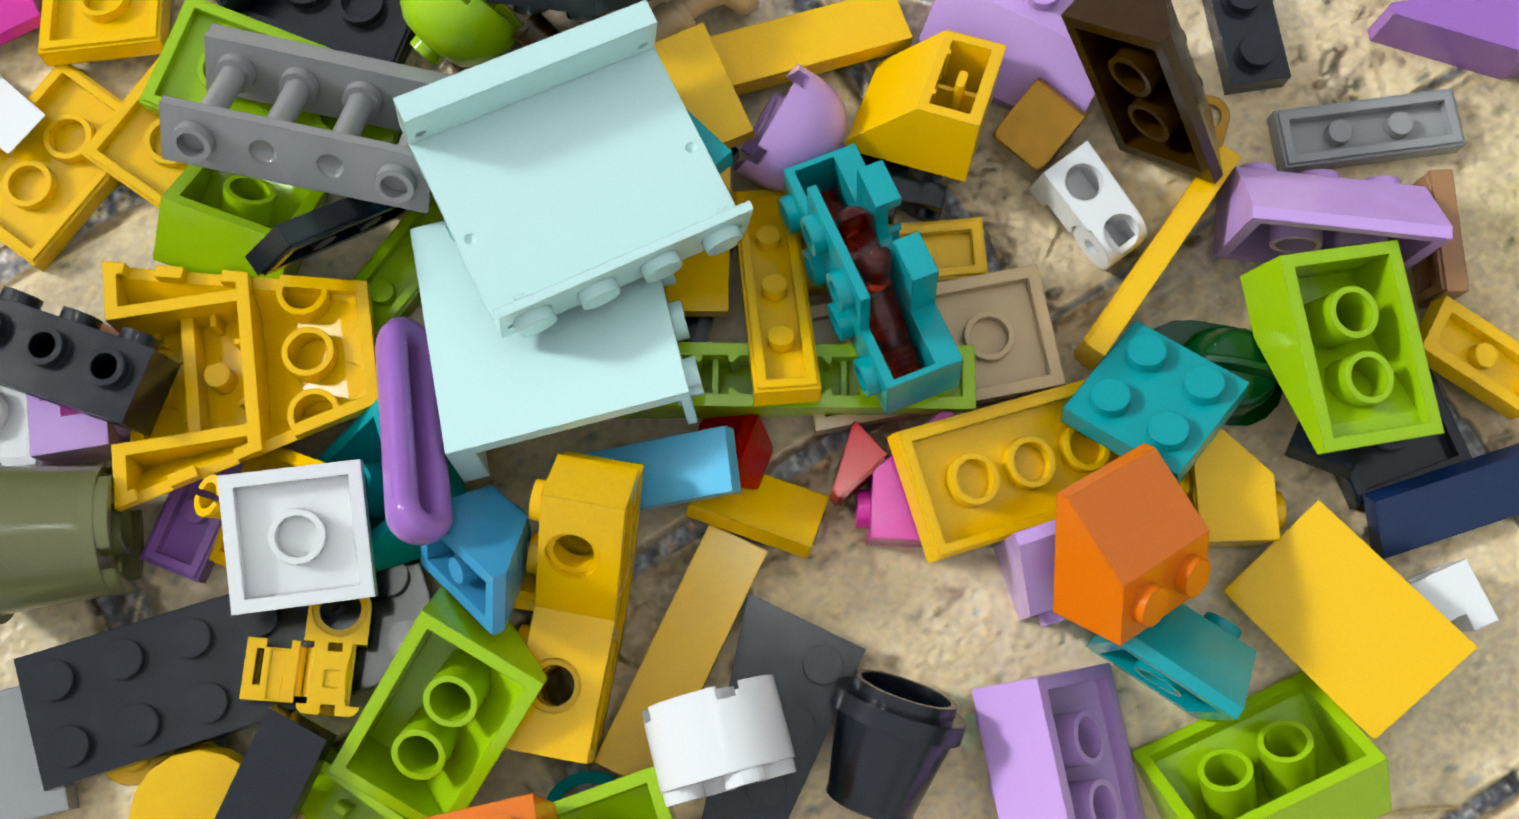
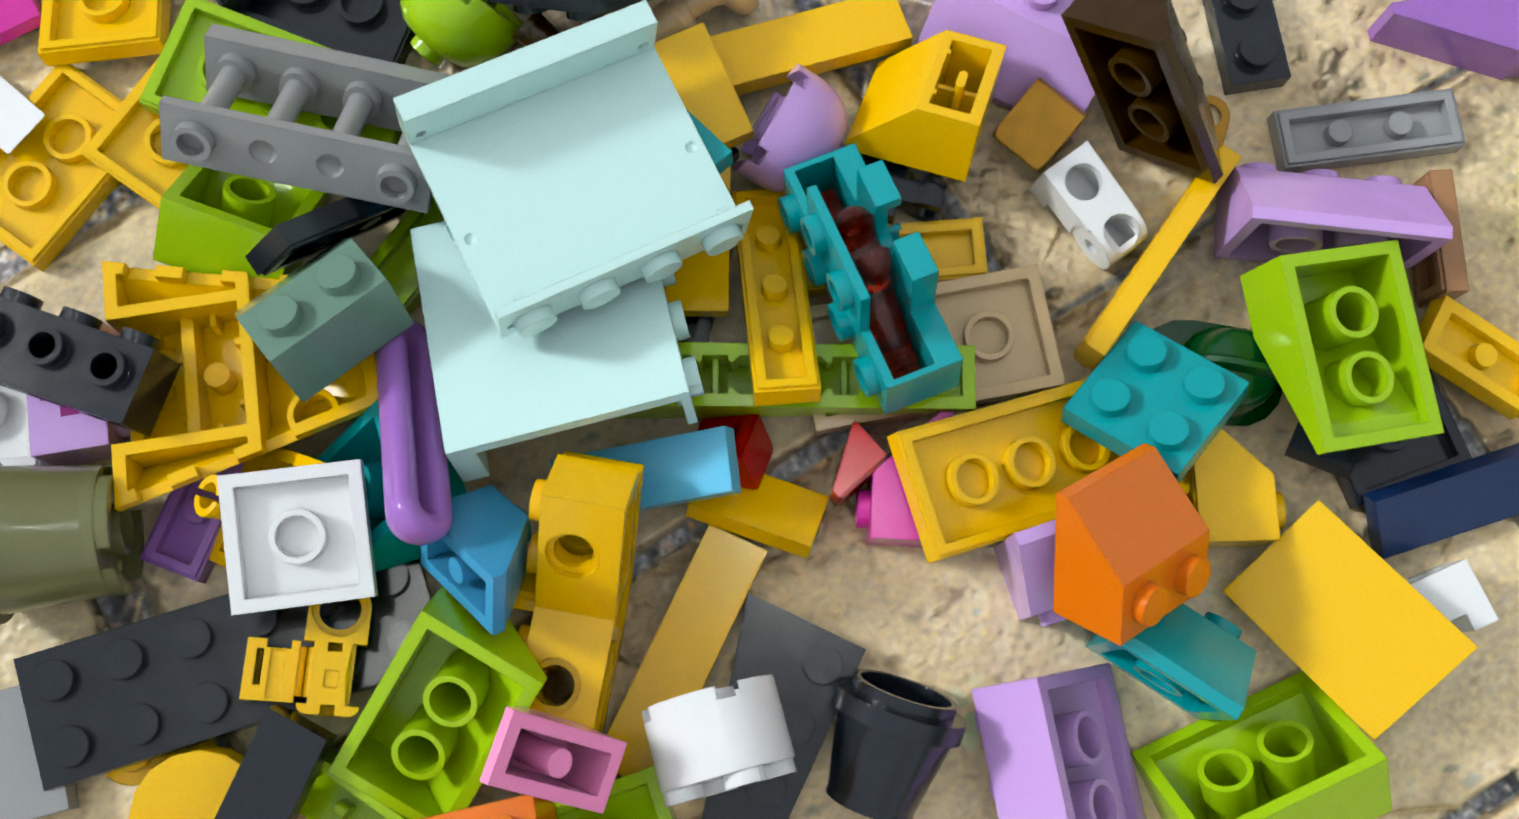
(324, 318): none -> sand green slope
(553, 759): none -> bright pink slope

